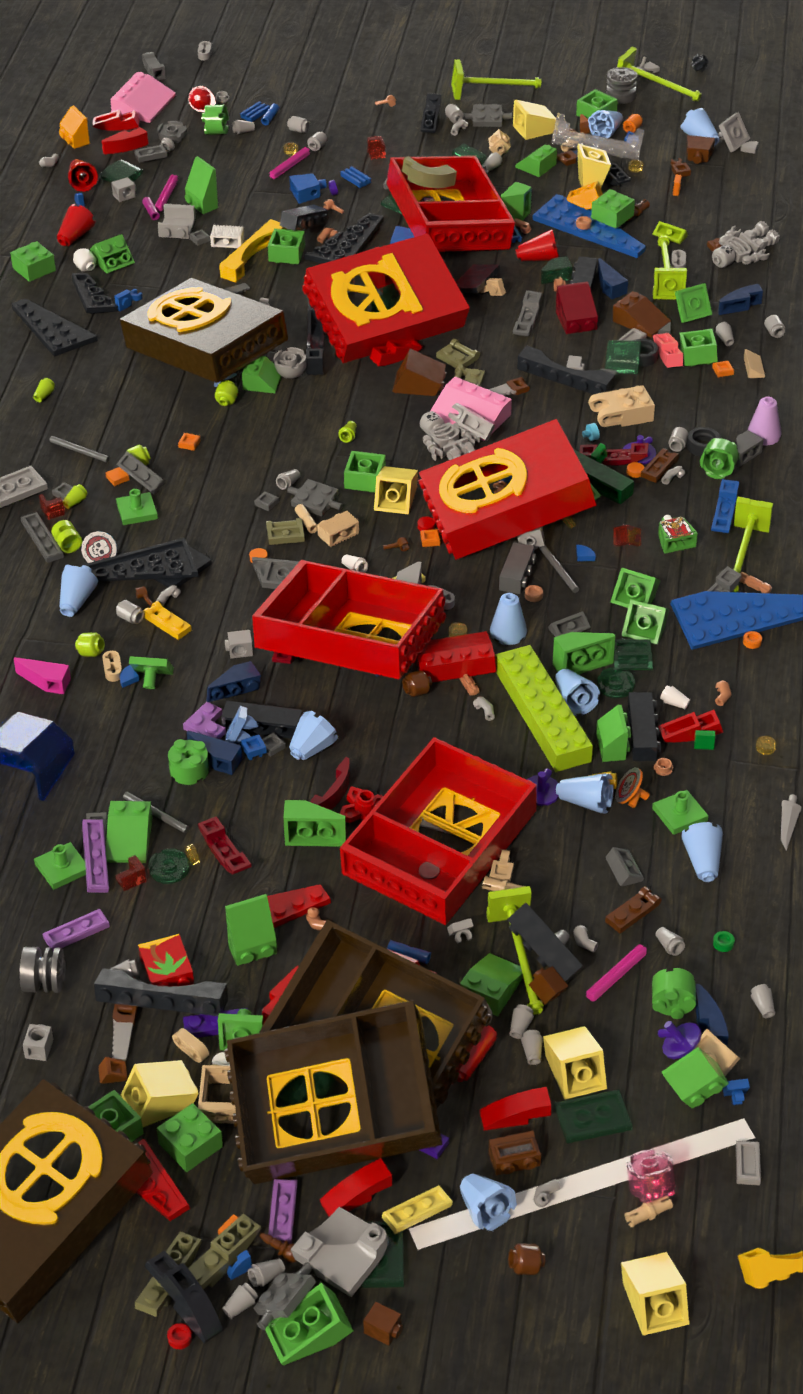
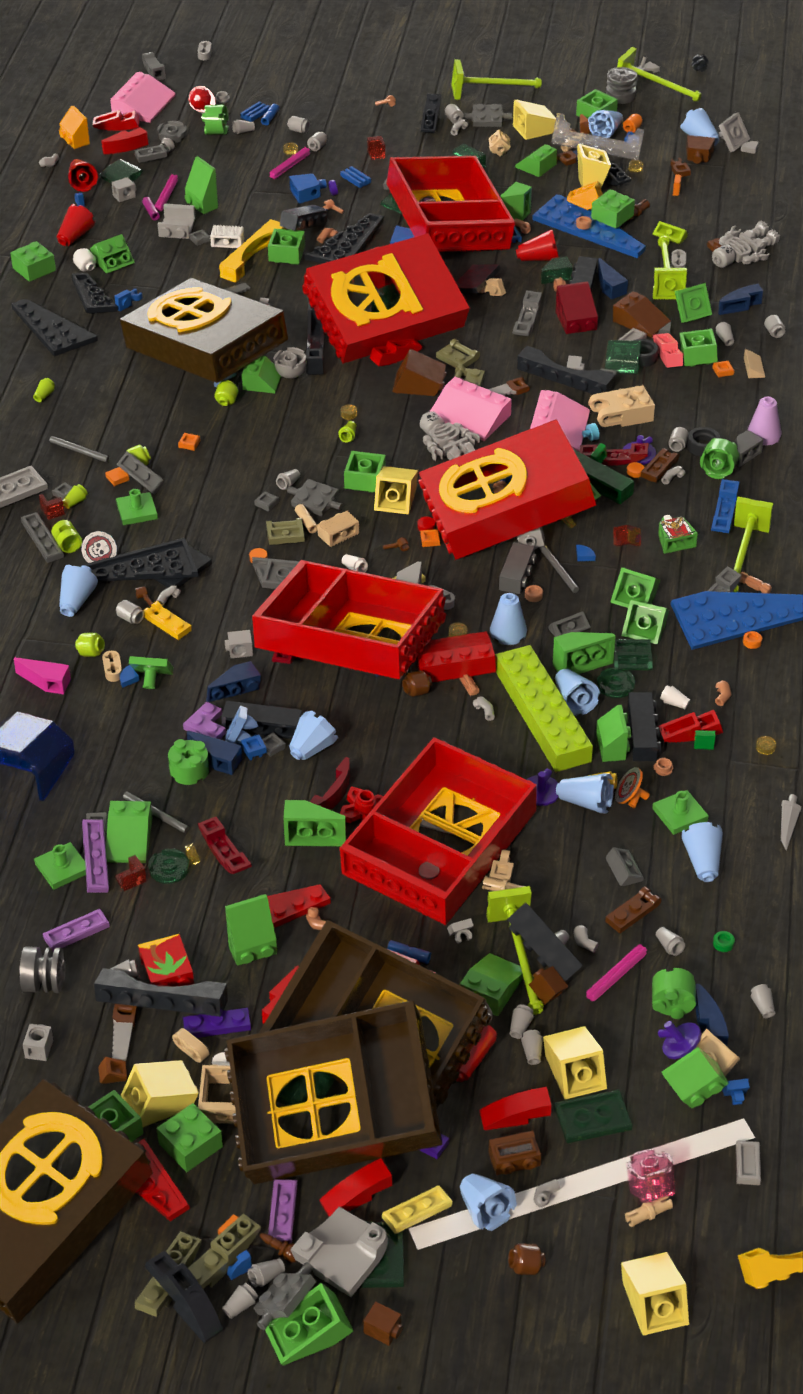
(179, 1336): red tile -> none
(237, 1025): bright green tile -> none
(348, 412): none -> clear yellow tile
(429, 176): olive arch -> none
(472, 421): light grey plate -> none
(493, 161): light grey cone -> none
(570, 415): none -> bright pink slope

